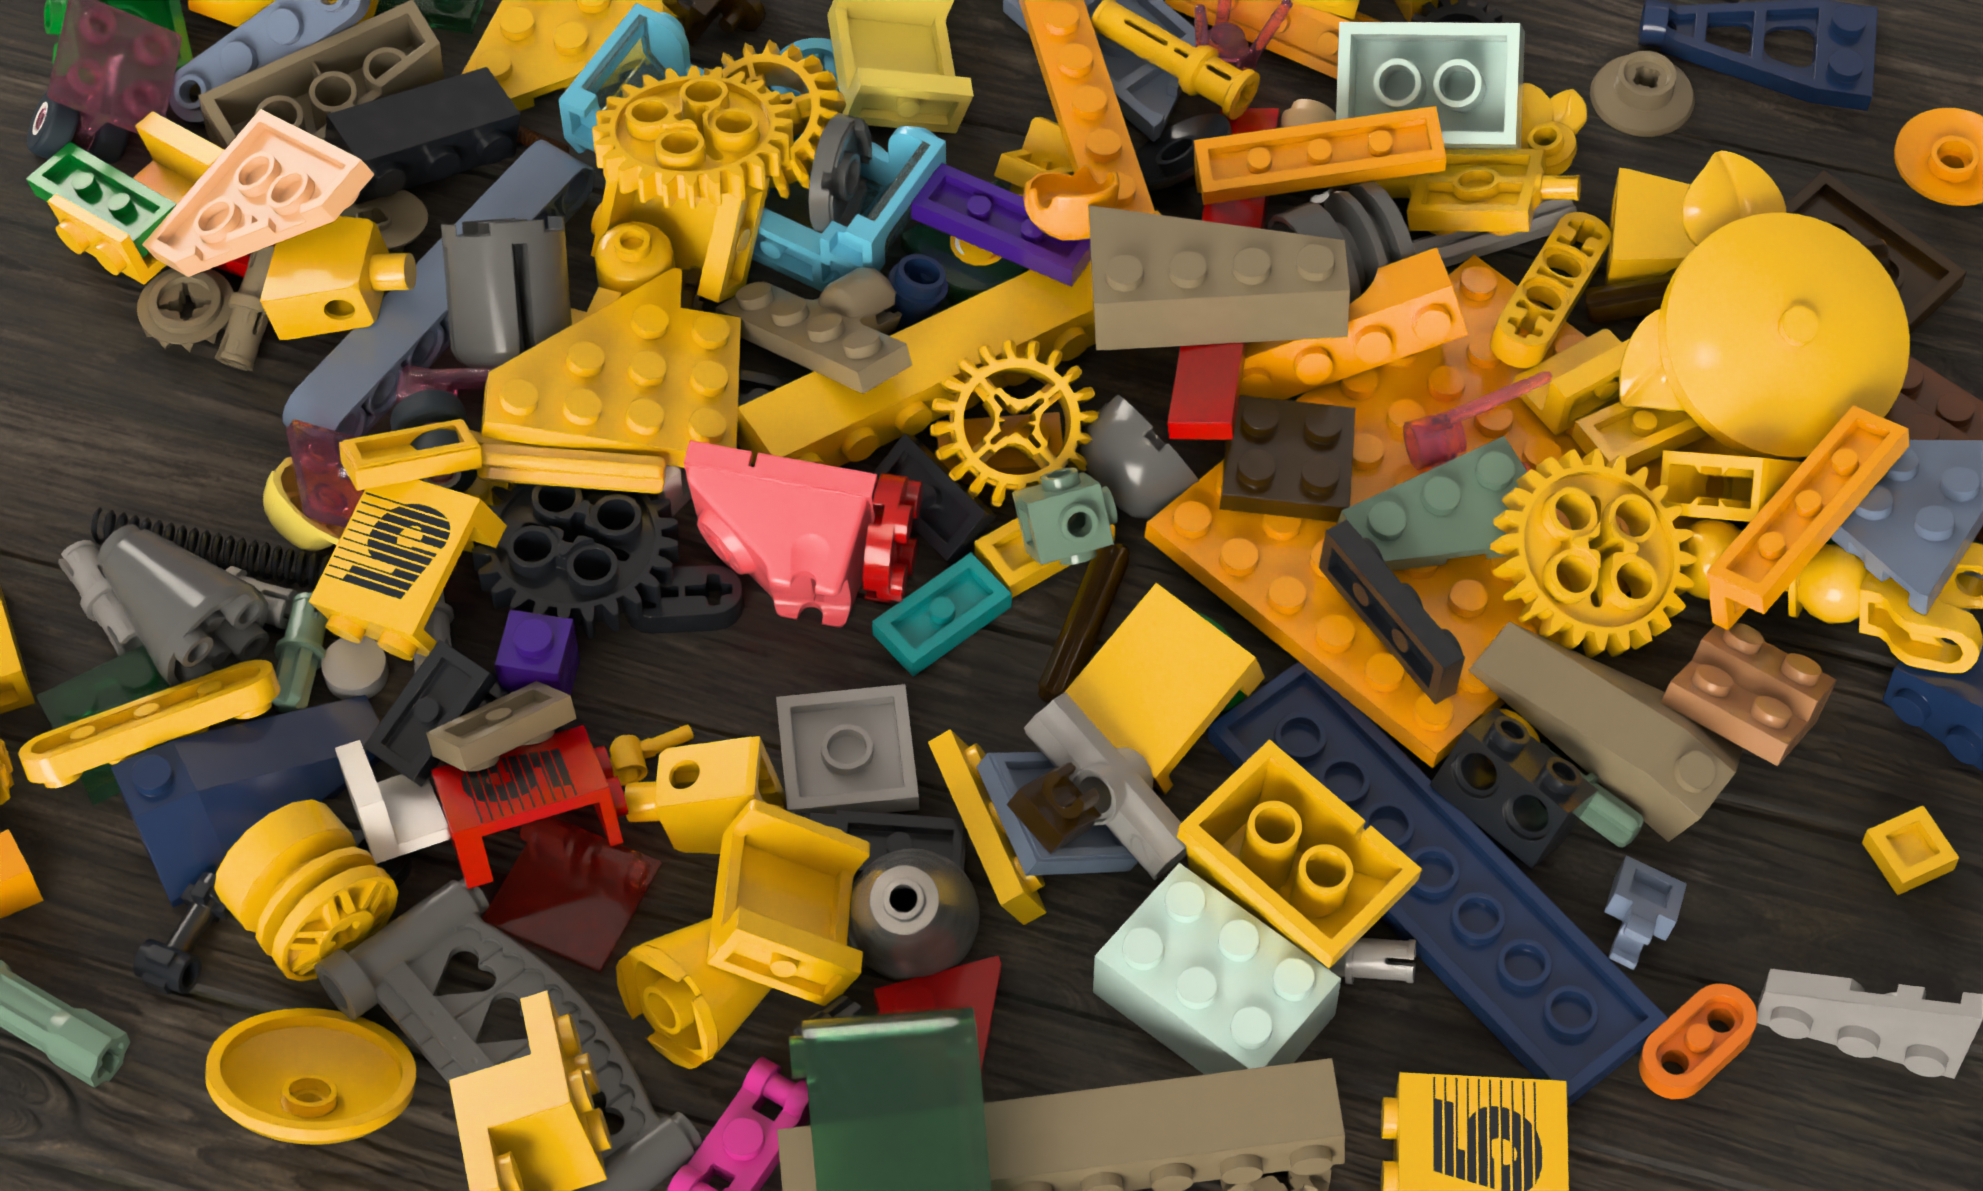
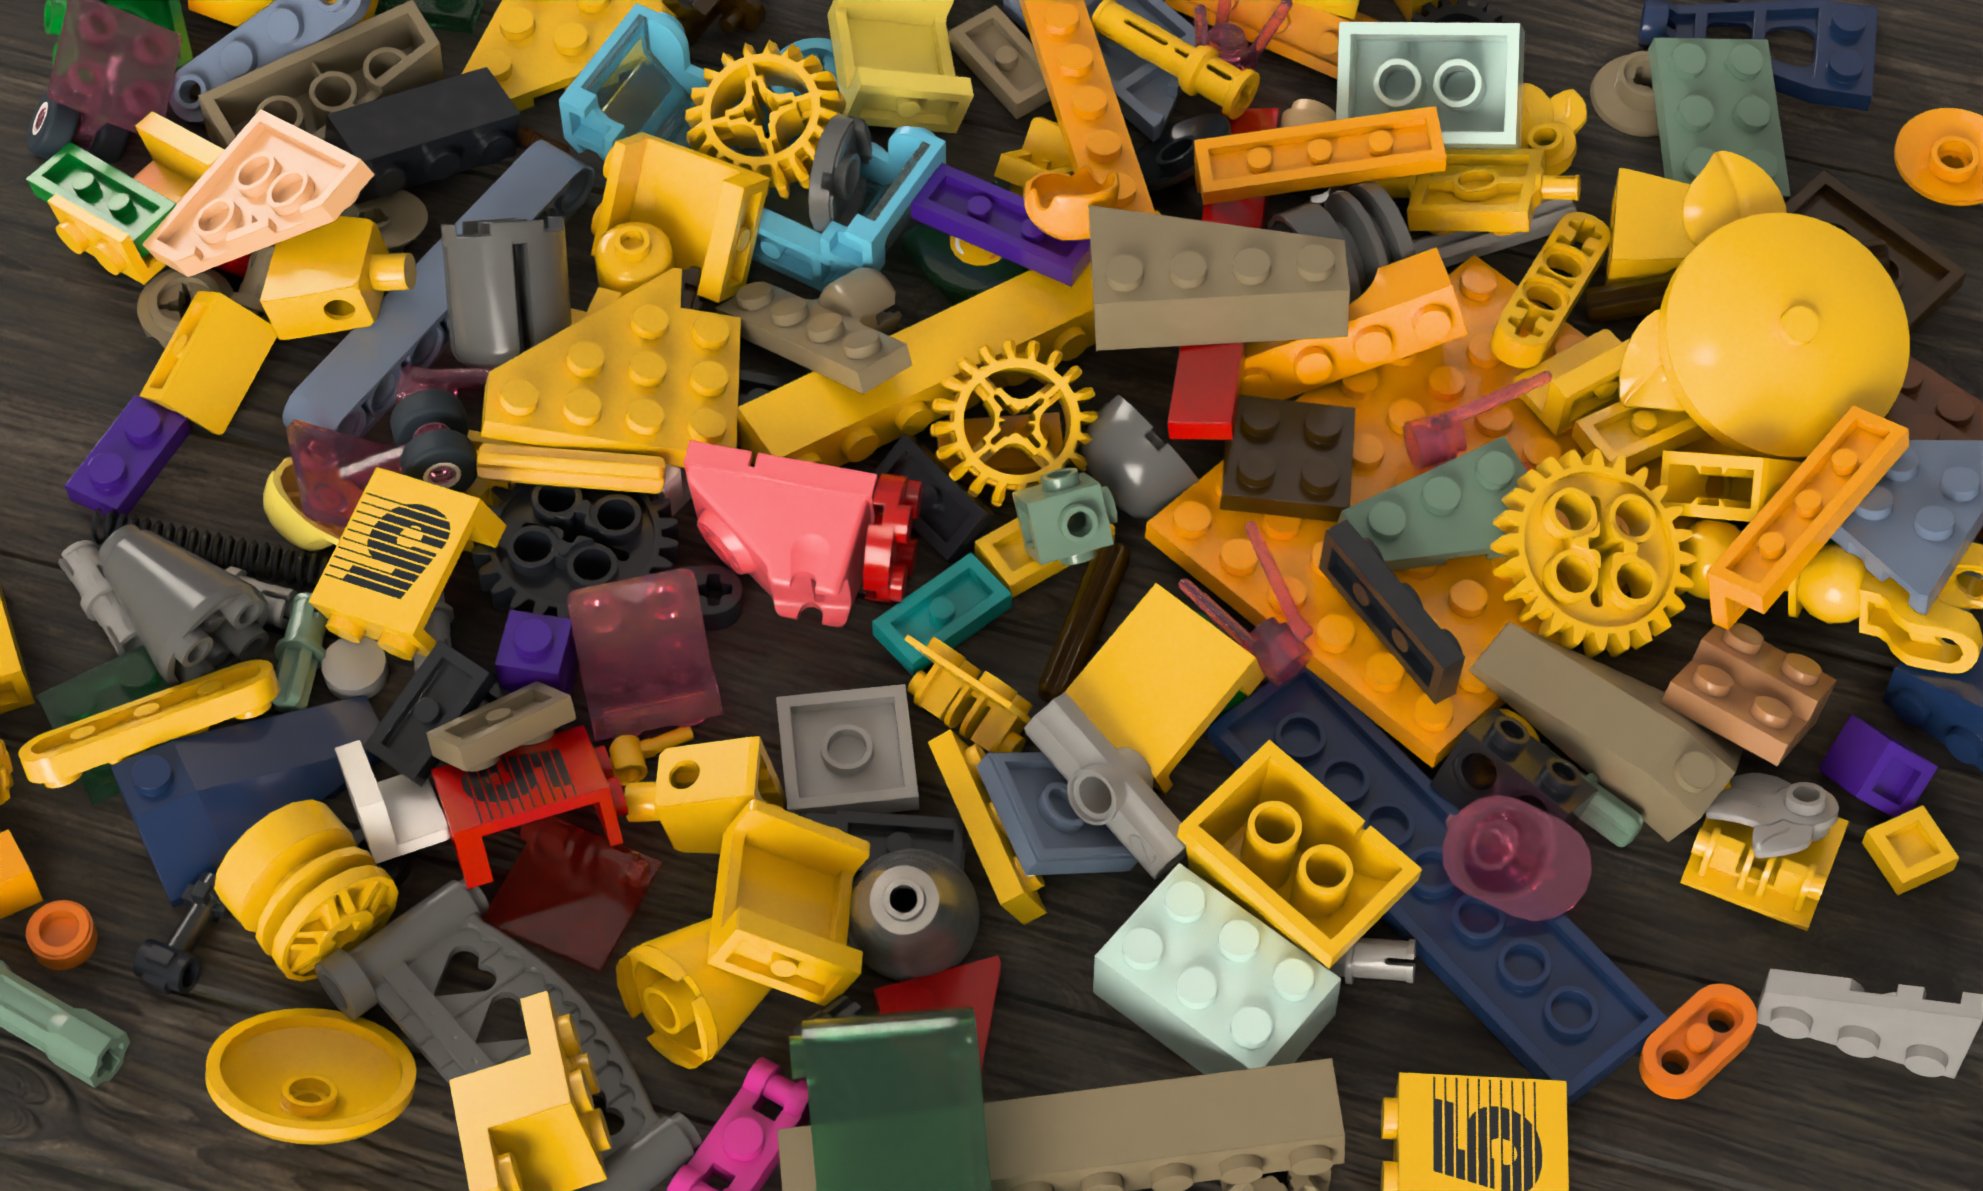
(61, 935): none -> orange tile
(128, 457): none -> dark purple plate
(210, 361): none -> yellow panel
(392, 460): yellow tile -> none
(643, 654): none -> clear pink bracket
(693, 137): yellow gear -> none
(919, 288): dark blue cone -> none
(951, 692): none -> yellow hinge
(1001, 60): none -> dark tan plate
(1055, 808): dark brown tile -> none
(1276, 646): none -> clear pink plant
(1516, 858): none -> clear pink piece
(1646, 905): sand blue plate -> none
(1716, 100): none -> sand green plate
(1773, 886): none -> yellow hinge
(1781, 812): none -> light grey plate
(1877, 767): none -> dark purple panel

